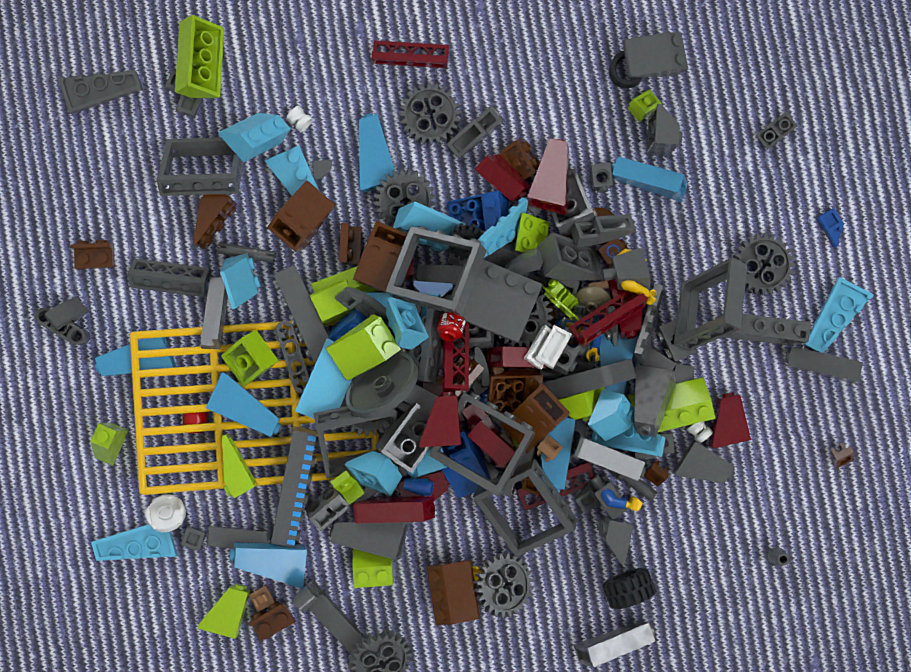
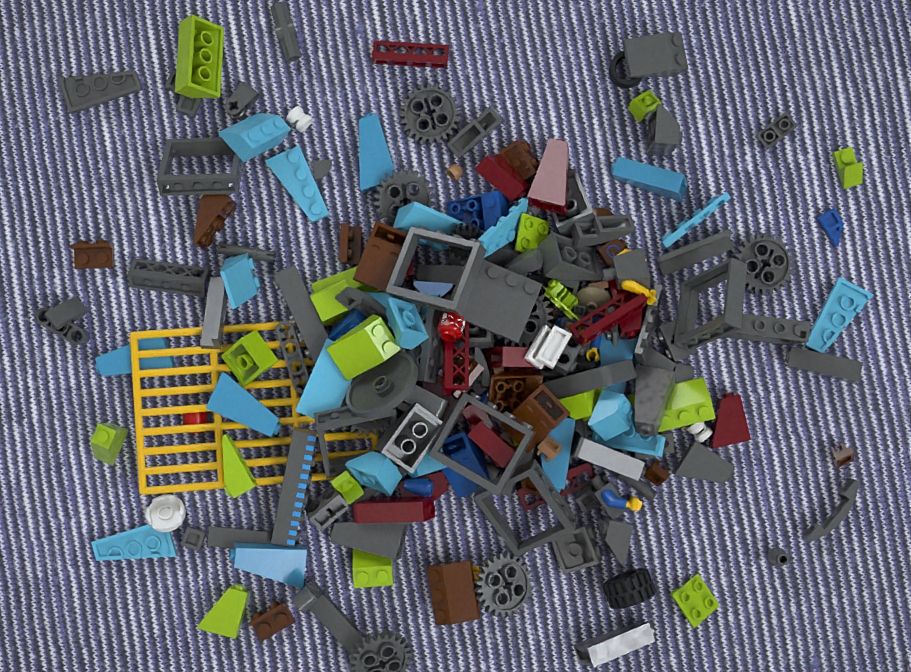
(242, 98): none -> dark grey piece
(262, 598): medium nougat tile -> none
(285, 31): none -> dark grey piece
(301, 217): reddish brown slope -> none
(443, 423): dark red slope -> none
(454, 172): none -> medium nougat hinge
(578, 549): none -> dark grey plate
(603, 169): dark grey brick -> none
(695, 253): none -> dark grey fence
(695, 600): none -> lime hinge
(698, 216): none -> medium azure wing
(847, 167): none -> lime slope
(849, 493): none -> dark grey slope

